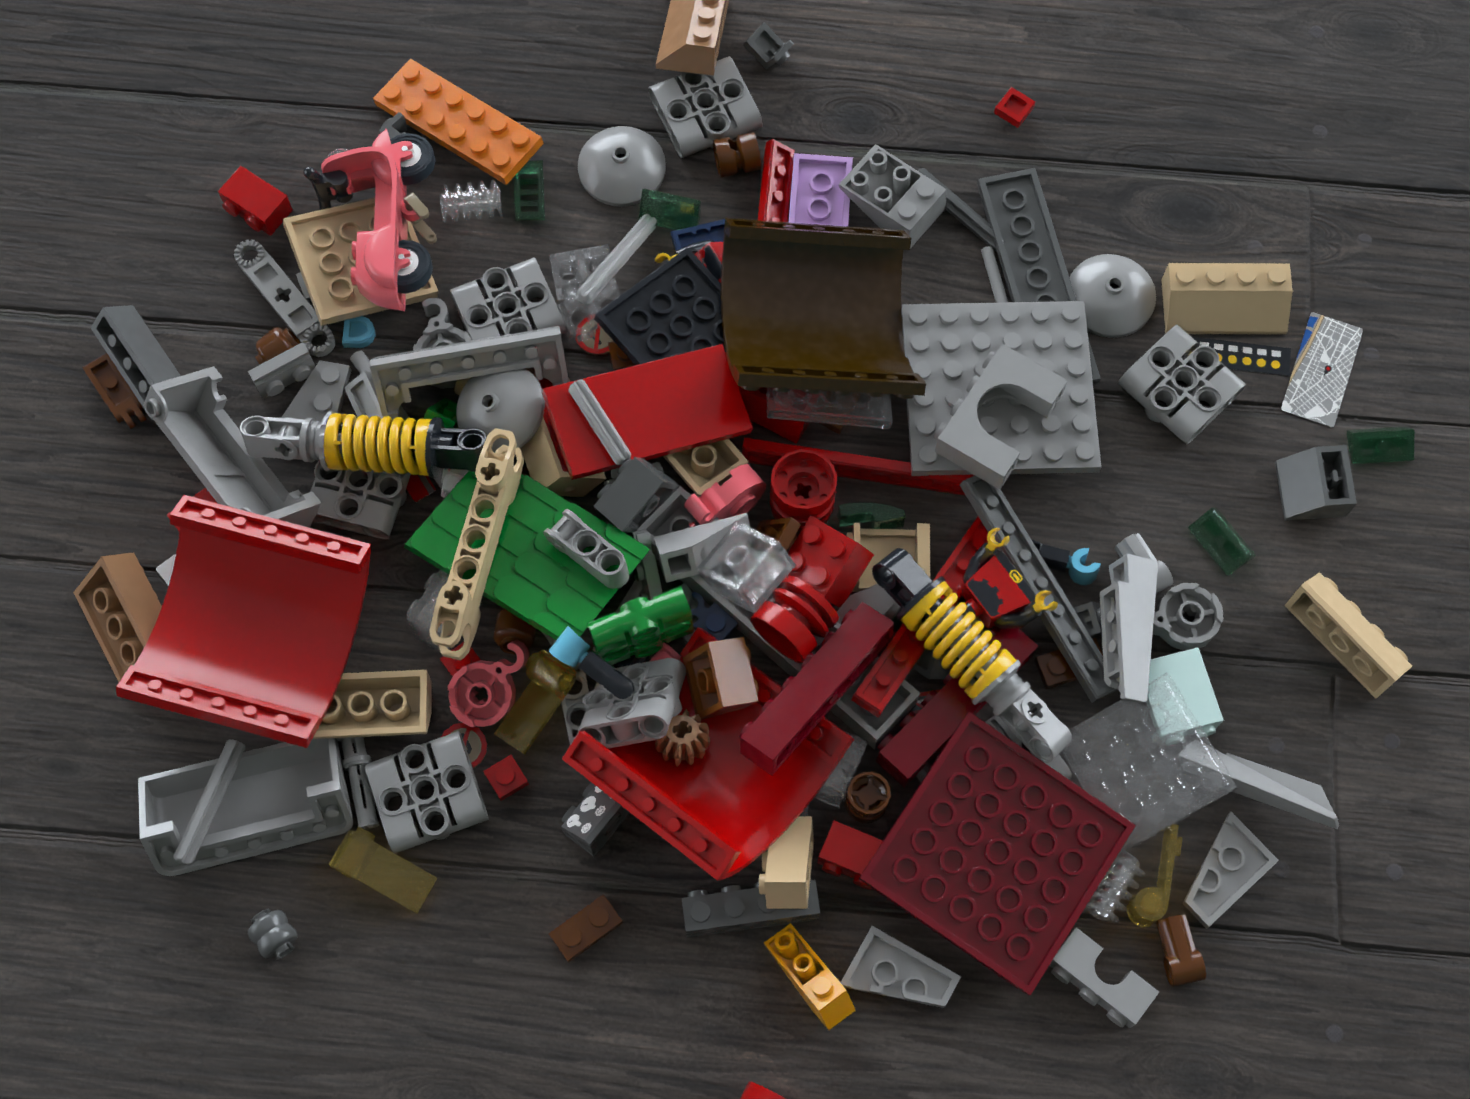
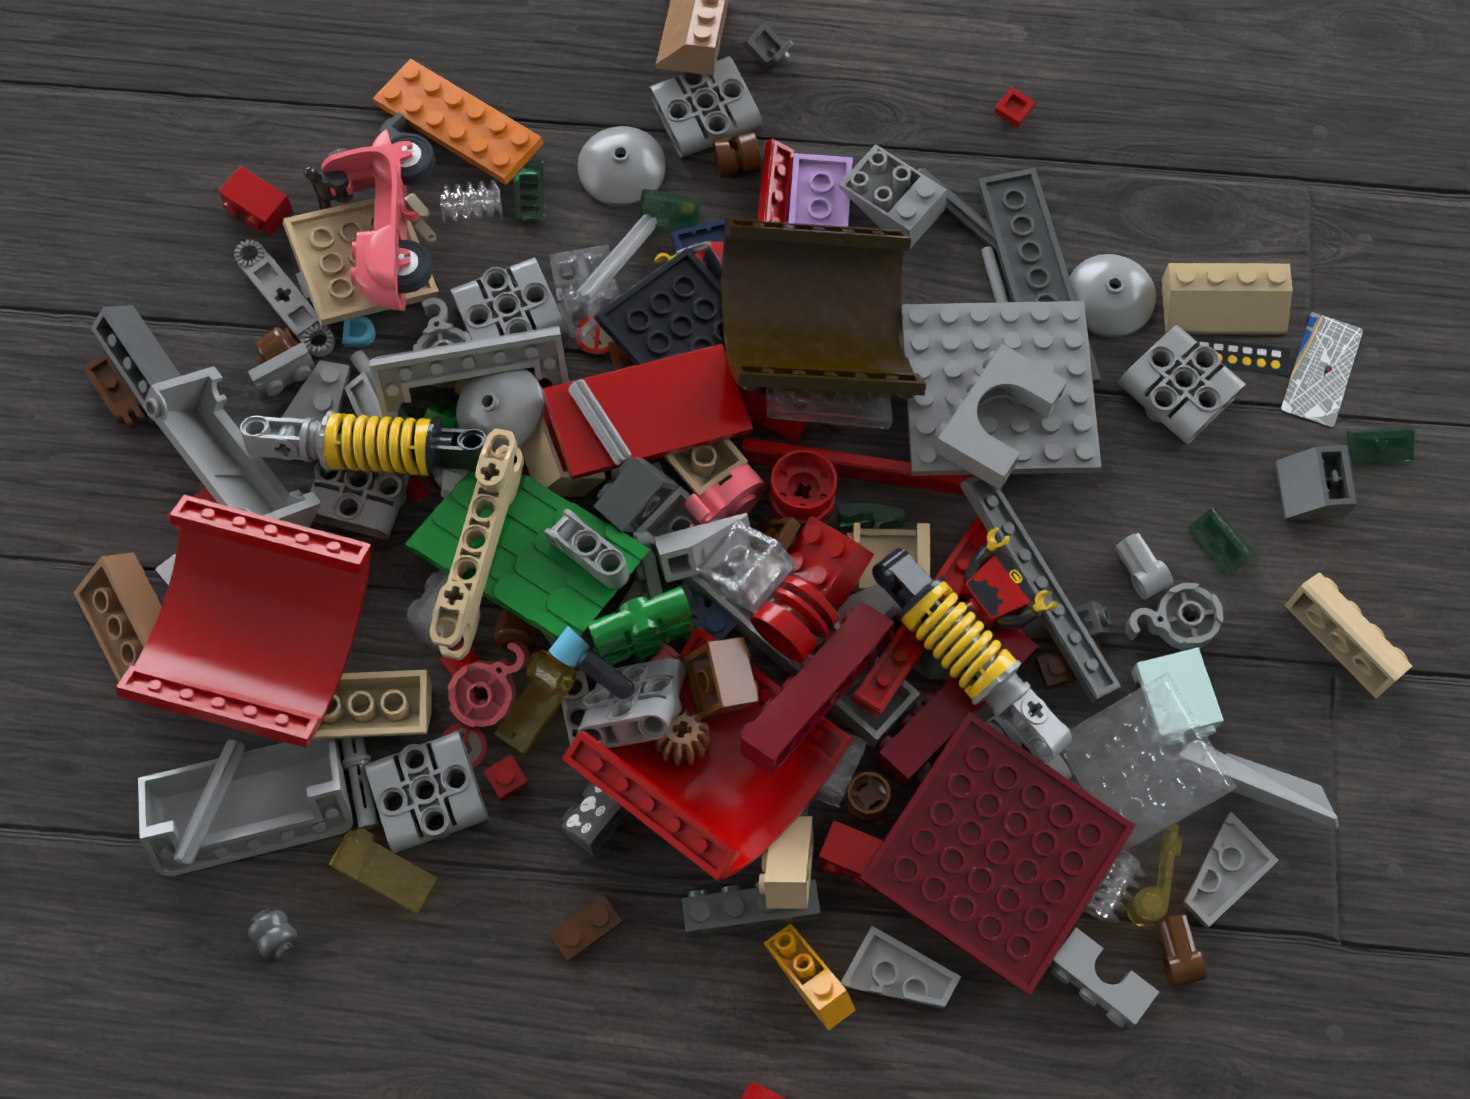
(1060, 559): piece -> none
(1128, 625): wedge -> none

